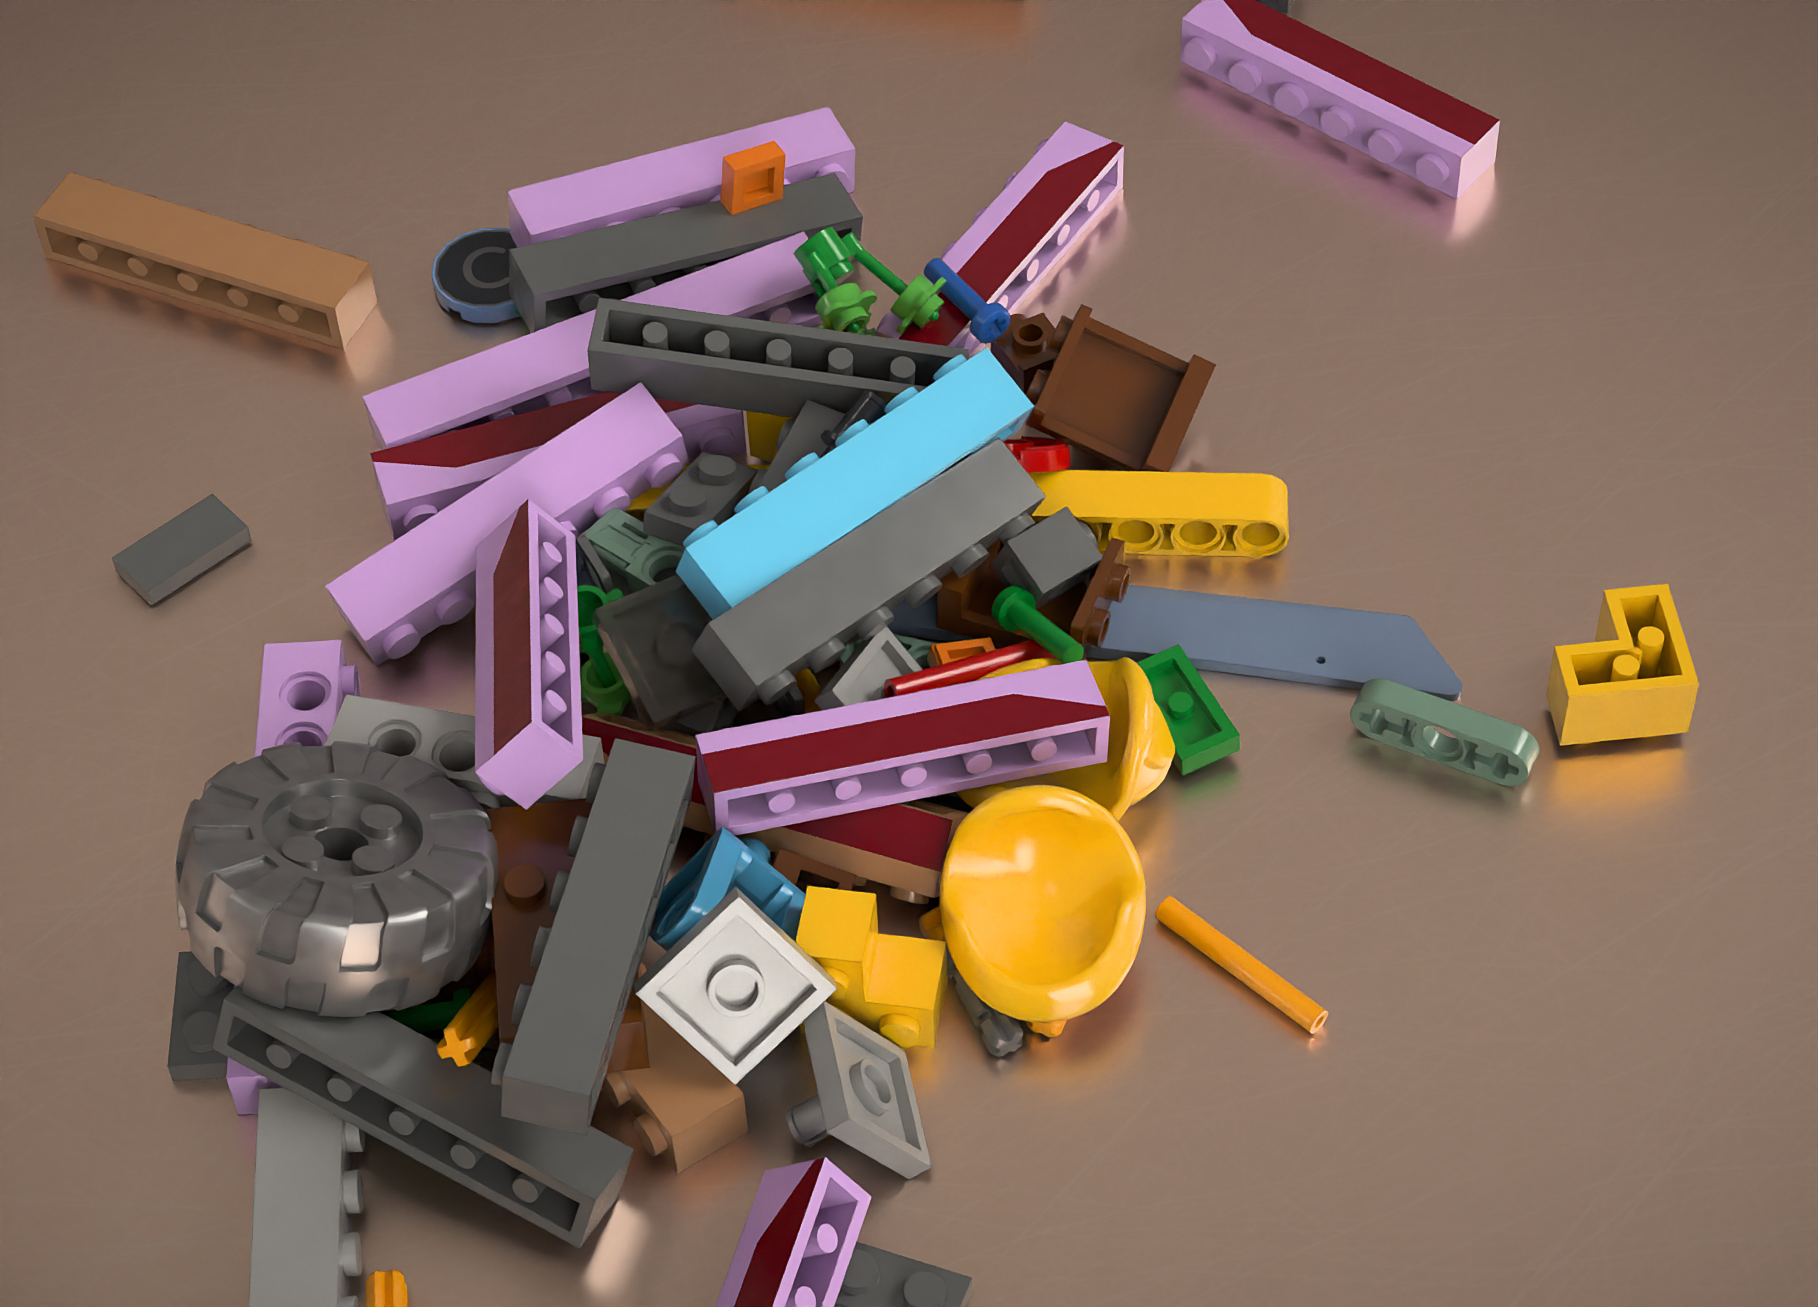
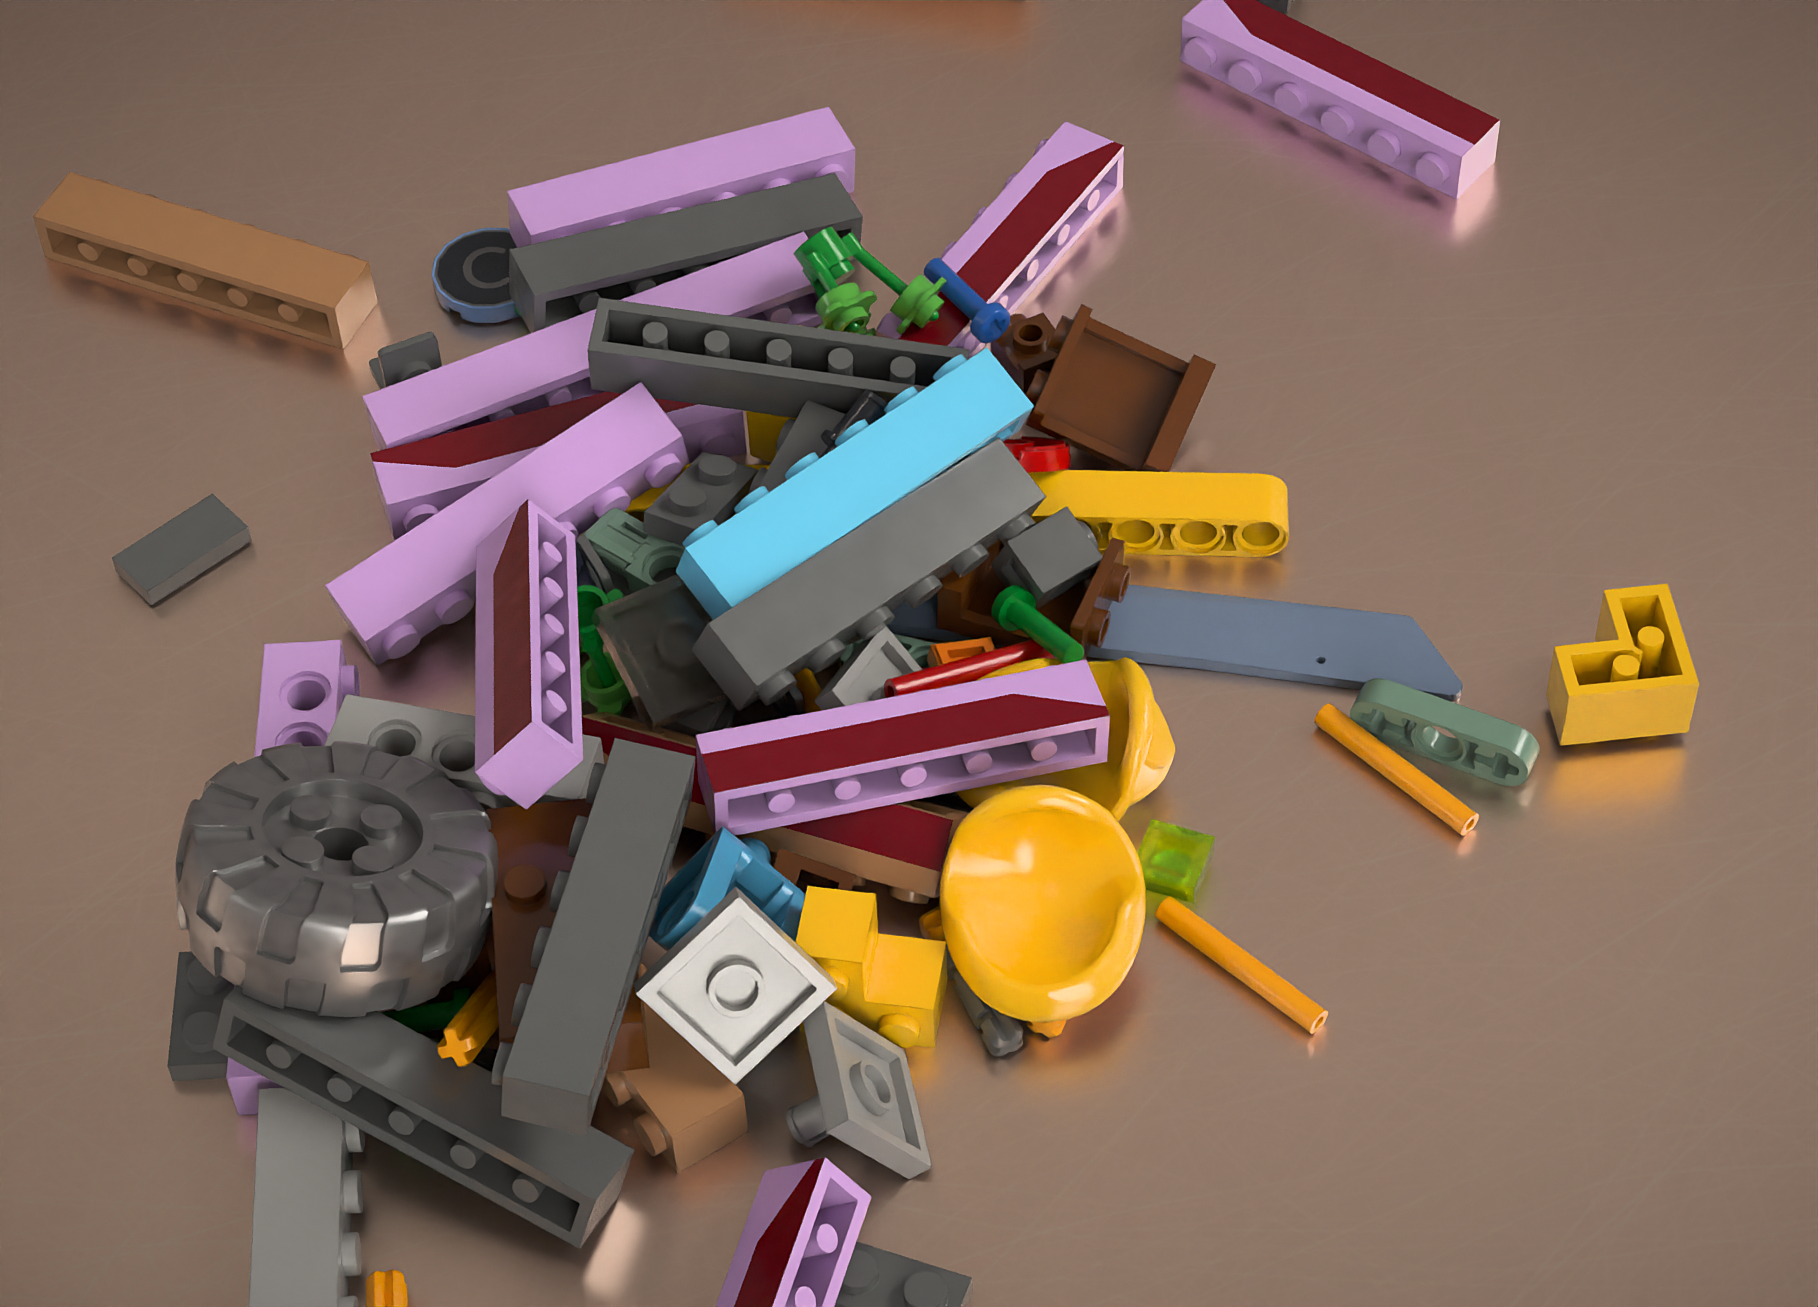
(405, 360): none -> dark grey bracket
(752, 177): orange plate -> none
(1175, 859): none -> clear neon green plate
(1191, 711): green plate -> none
(1396, 769): none -> light orange piece

